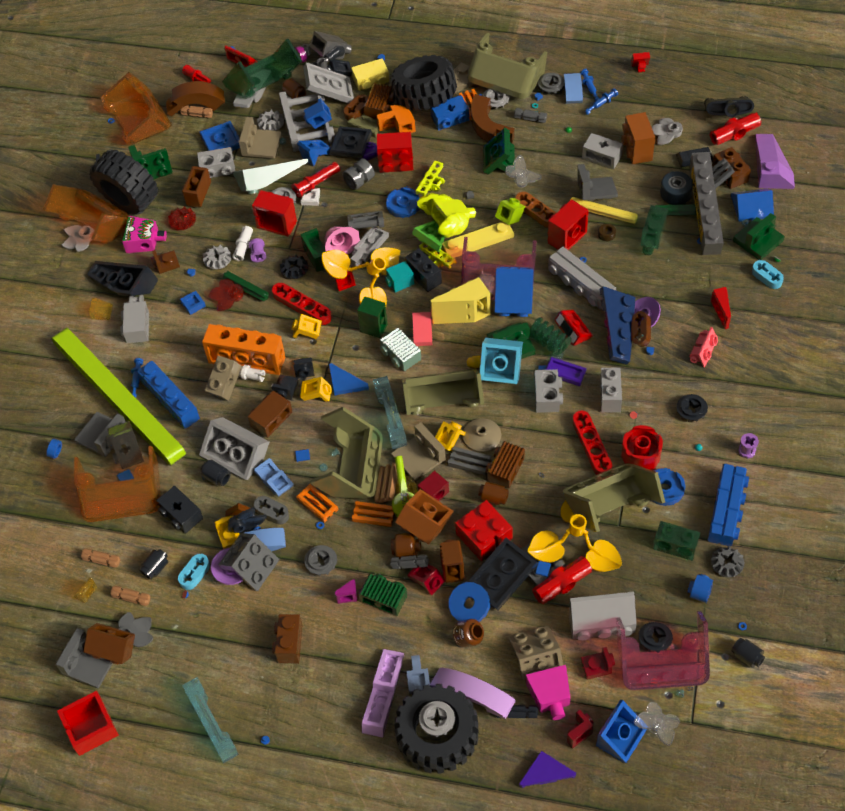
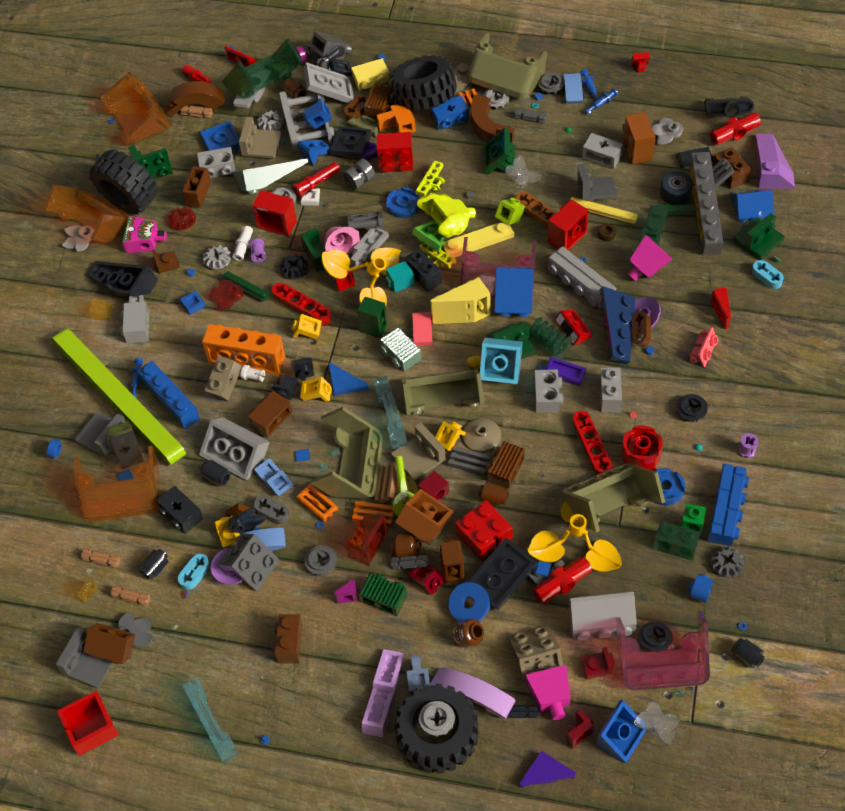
(367, 538): none -> clear red slope
(648, 259): none -> dark pink torso
(693, 517): none -> green brick

